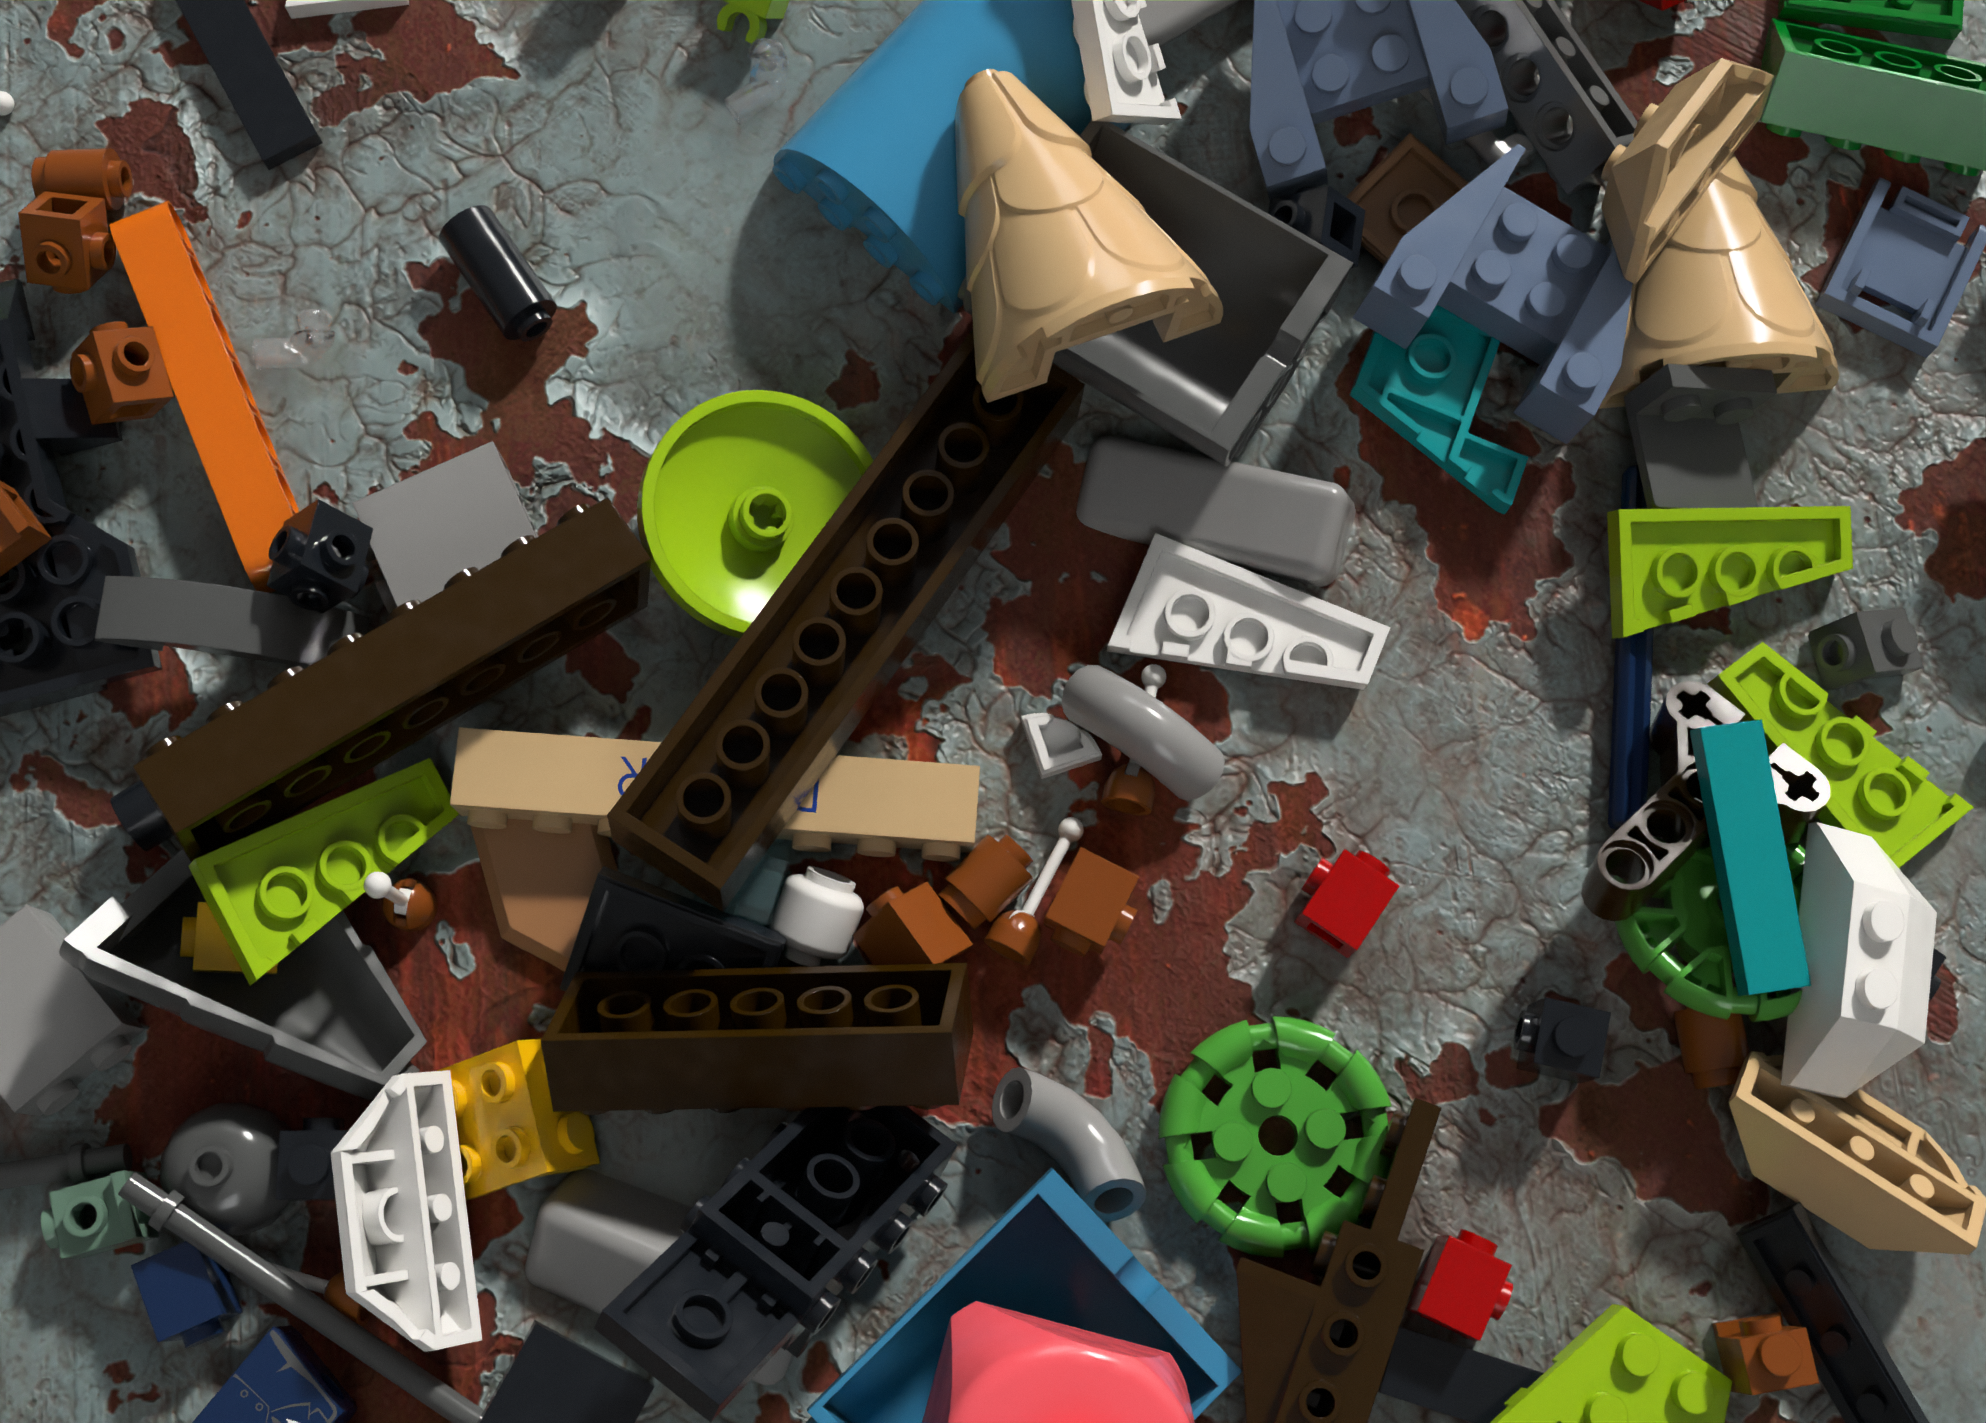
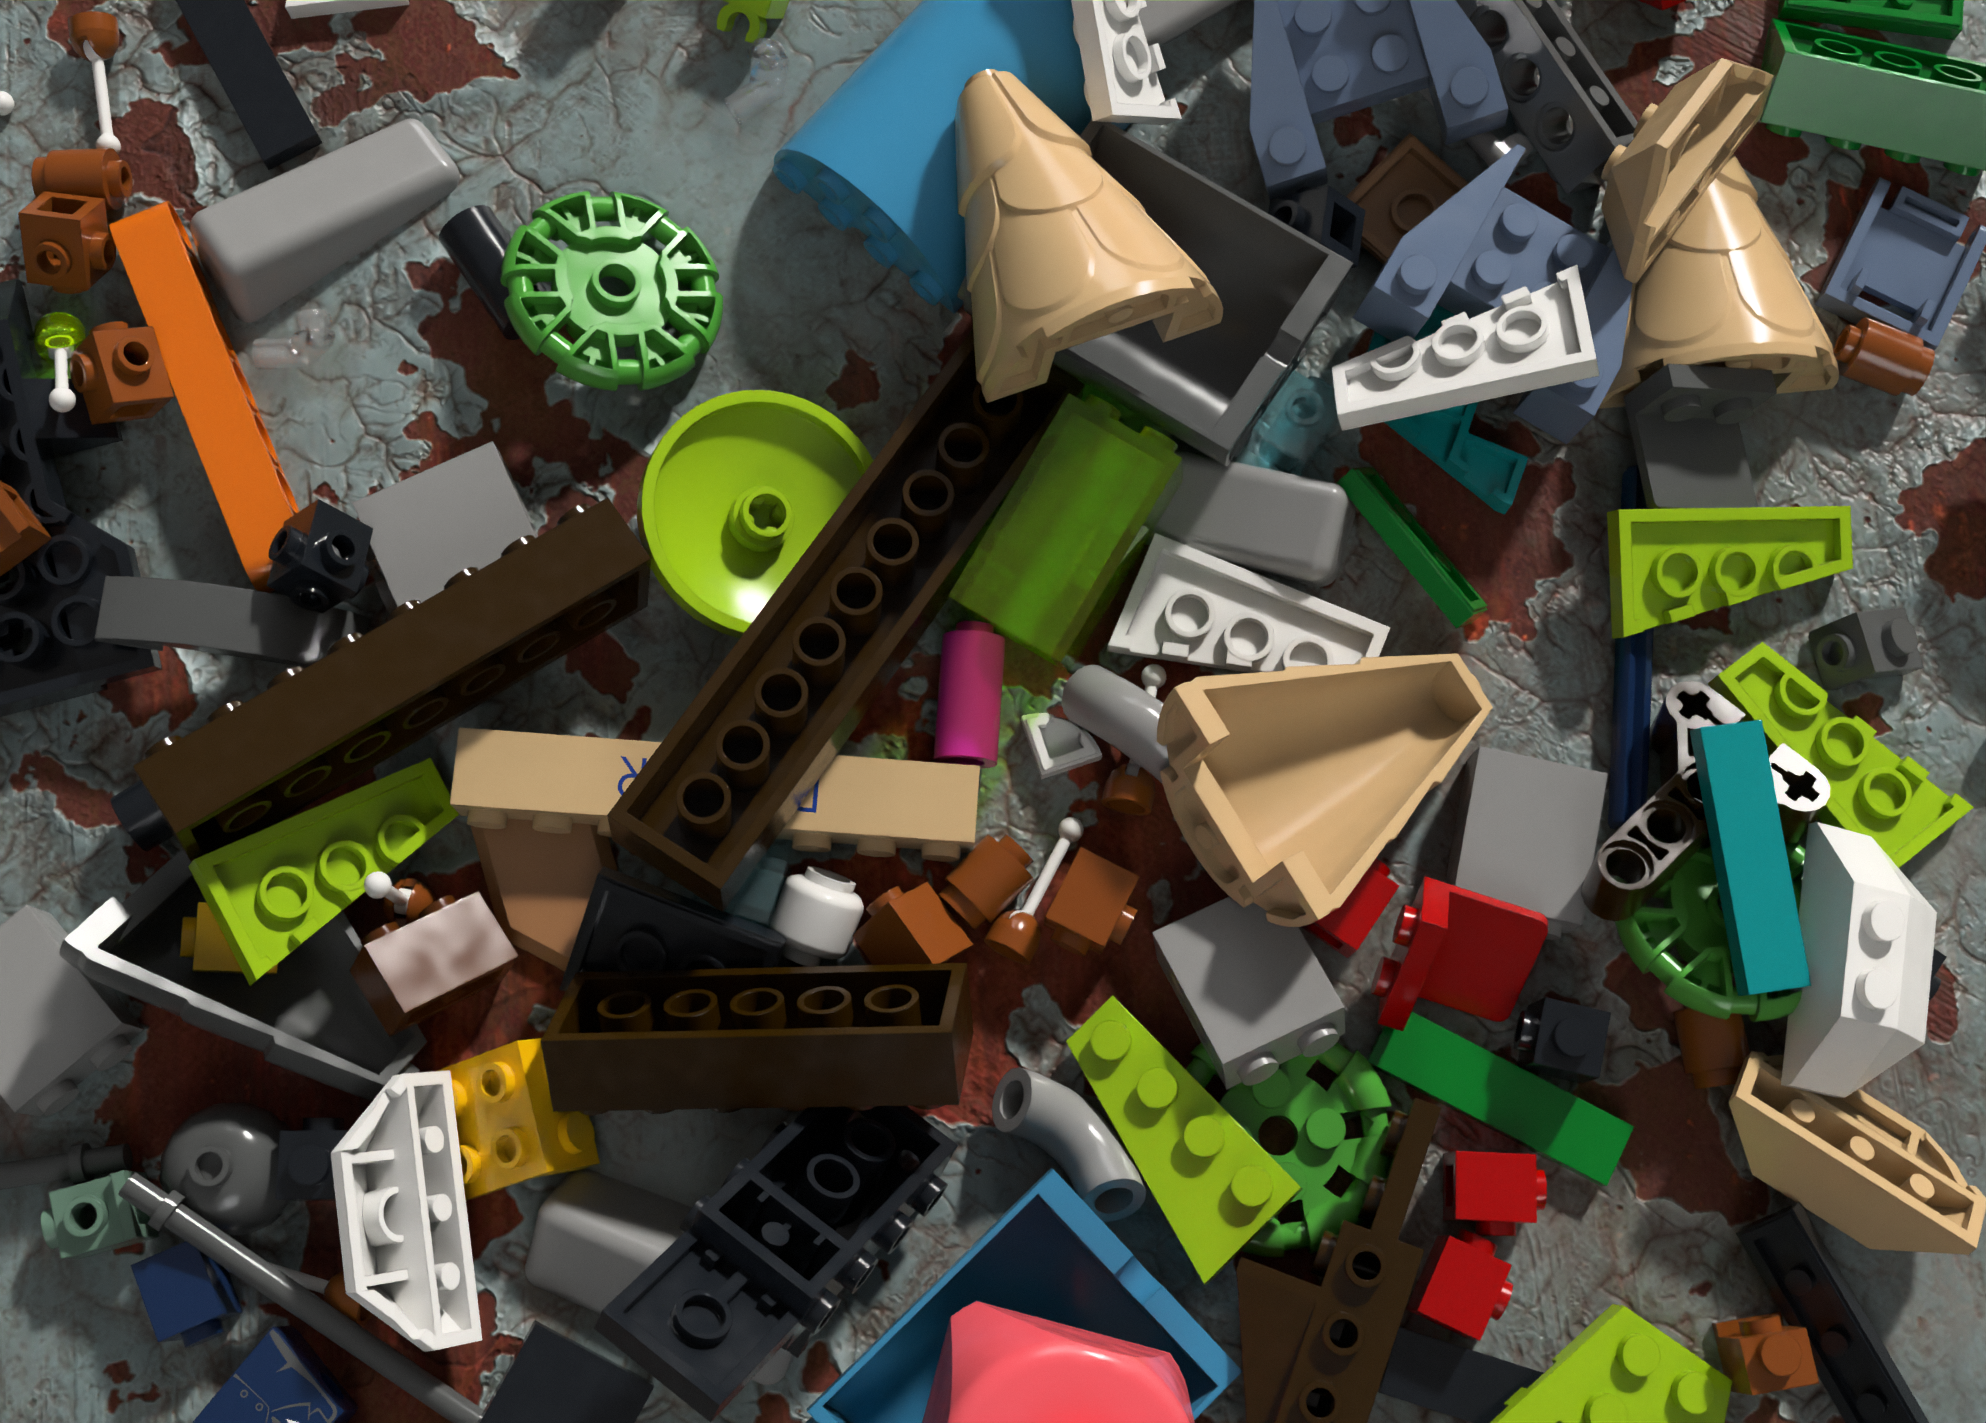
(54, 343): none -> hinge
(96, 39): none -> hinge
(319, 216): none -> light grey piece
(432, 961): none -> brick
(604, 320): none -> bright green plate
(969, 695): none -> dark pink brick
(1070, 530): none -> clear neon green brick
(1190, 1151): none -> lime wing
(1249, 989): none -> light grey brick
(1295, 424): none -> clear light blue brick
(1310, 770): none -> tan cone
(1413, 546): none -> green tile
(1458, 954): none -> red bracket
(1492, 1190): none -> red brick
(1502, 1097): none -> green tile
(1506, 351): none -> white wing
(1527, 834): none -> light grey brick
(1883, 357): none -> dark orange brick

